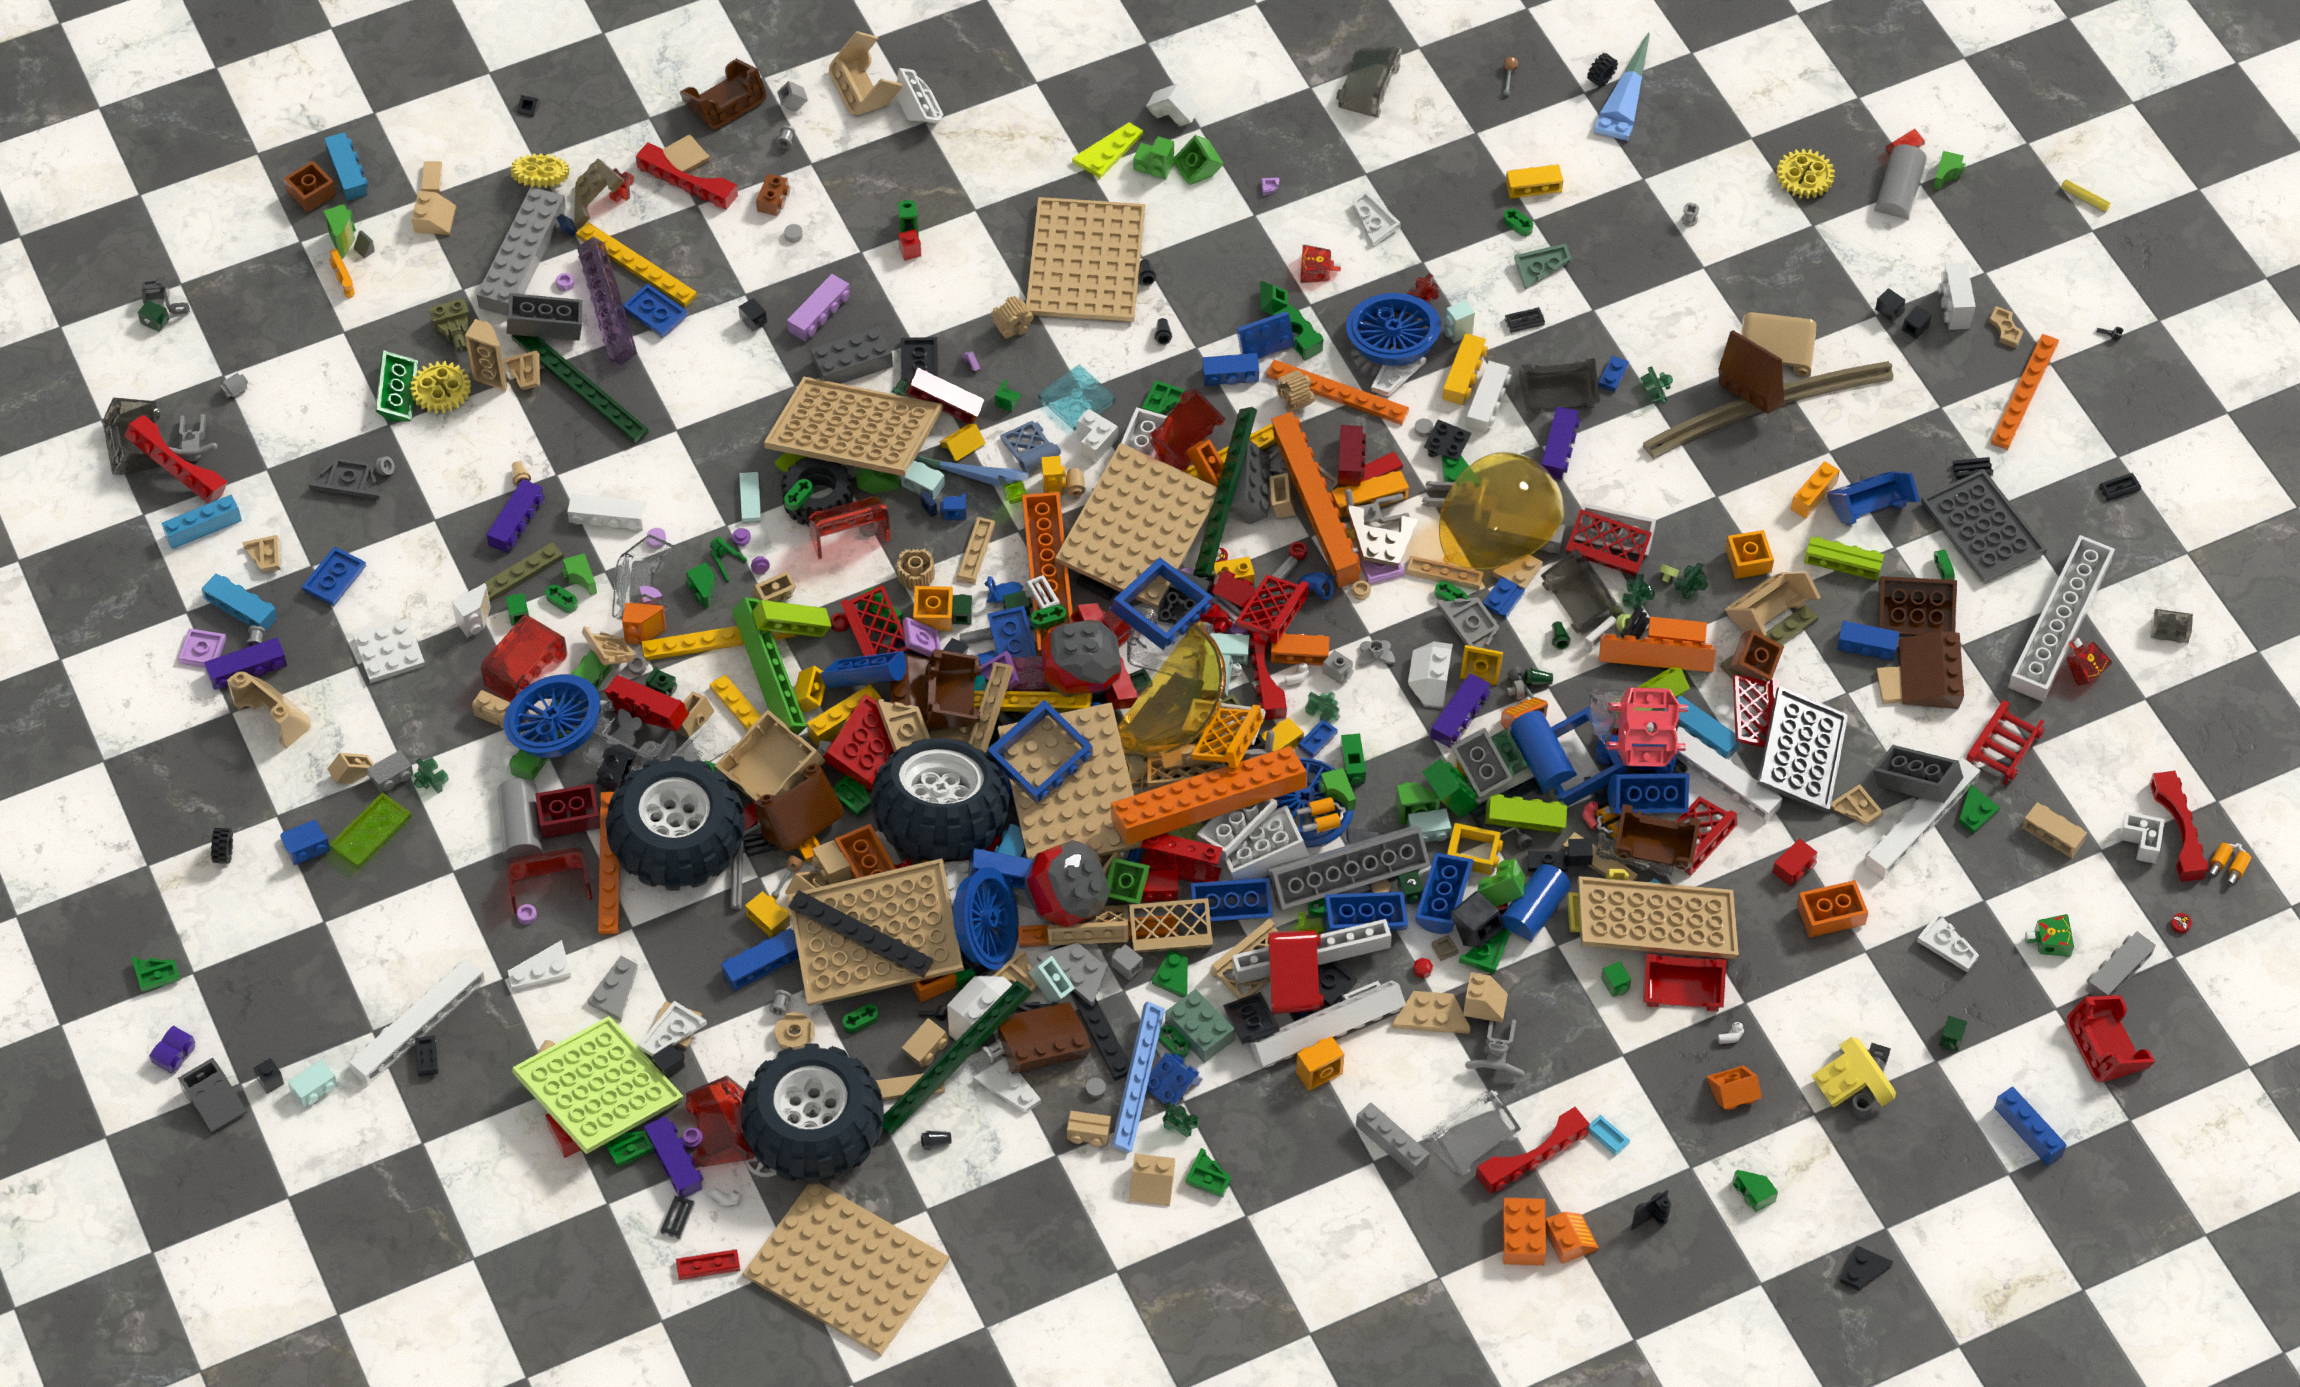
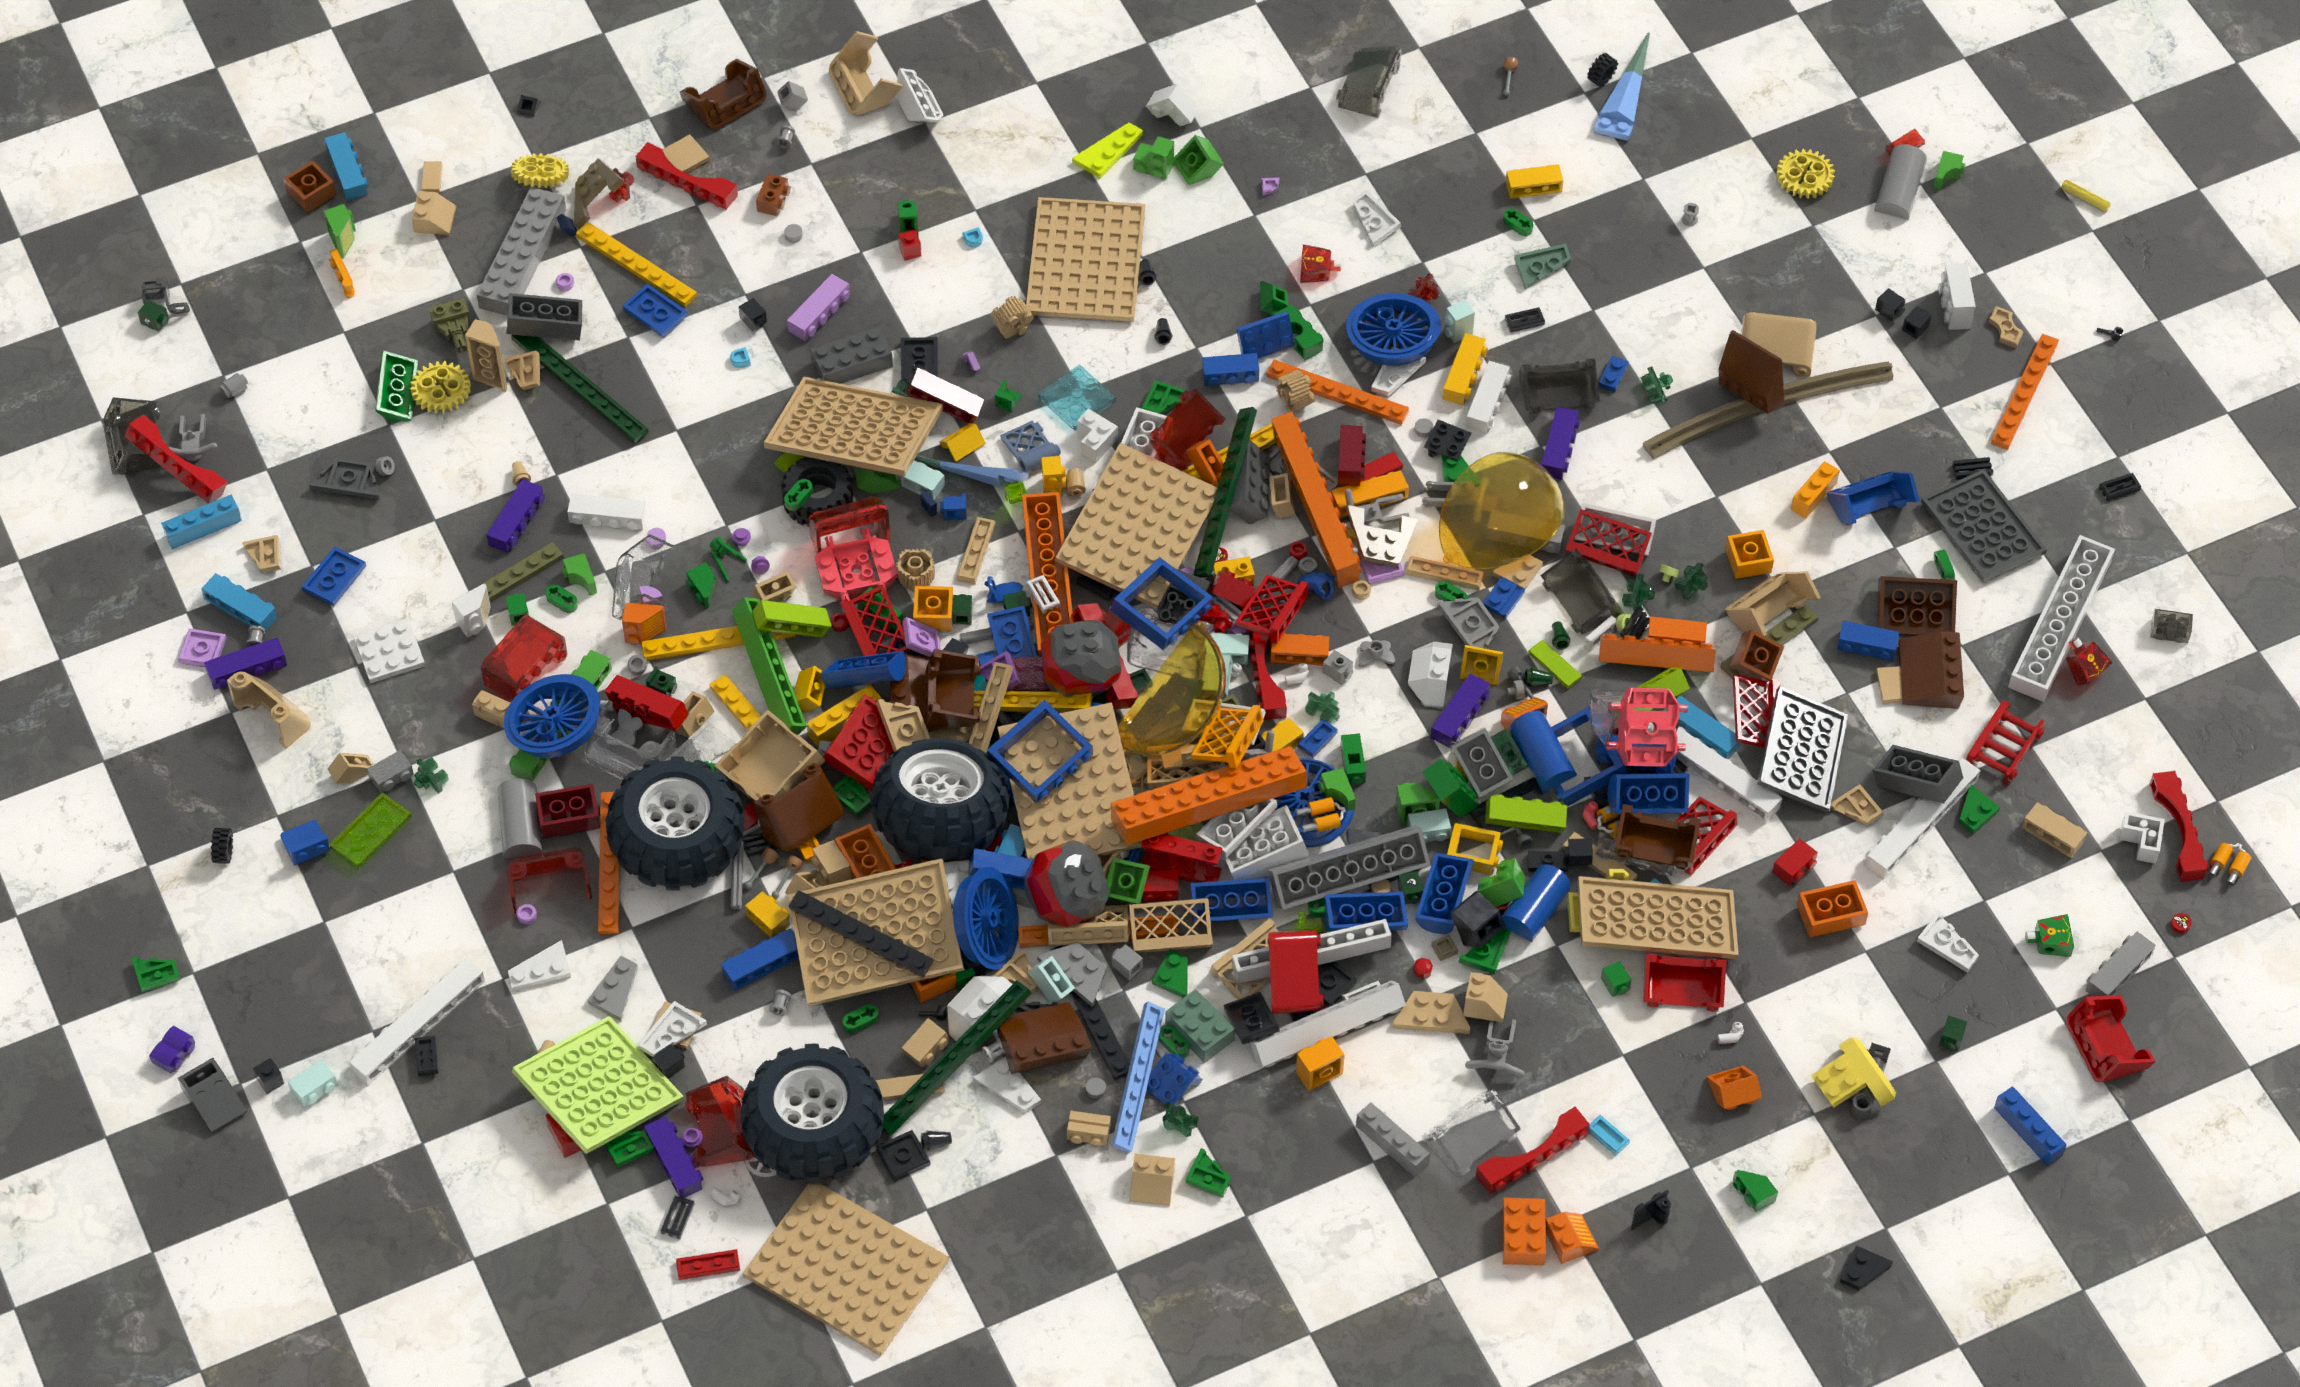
(364, 244): dark grey slope -> none
(606, 300): clear purple brick -> none
(609, 648): tan wing -> none
(617, 769): black brick -> none
(740, 358): none -> medium azure tile
(750, 497): light aqua tile -> none
(768, 856): none -> hinge
(794, 1020): tan plate -> none
(853, 556): none -> coral piece
(903, 1155): none -> black tile
(973, 237): none -> medium azure tile
(1048, 616): green beam -> none
(1307, 565): none -> light grey tile
(1555, 664): none -> lime tile
(1844, 558): lime brick -> none

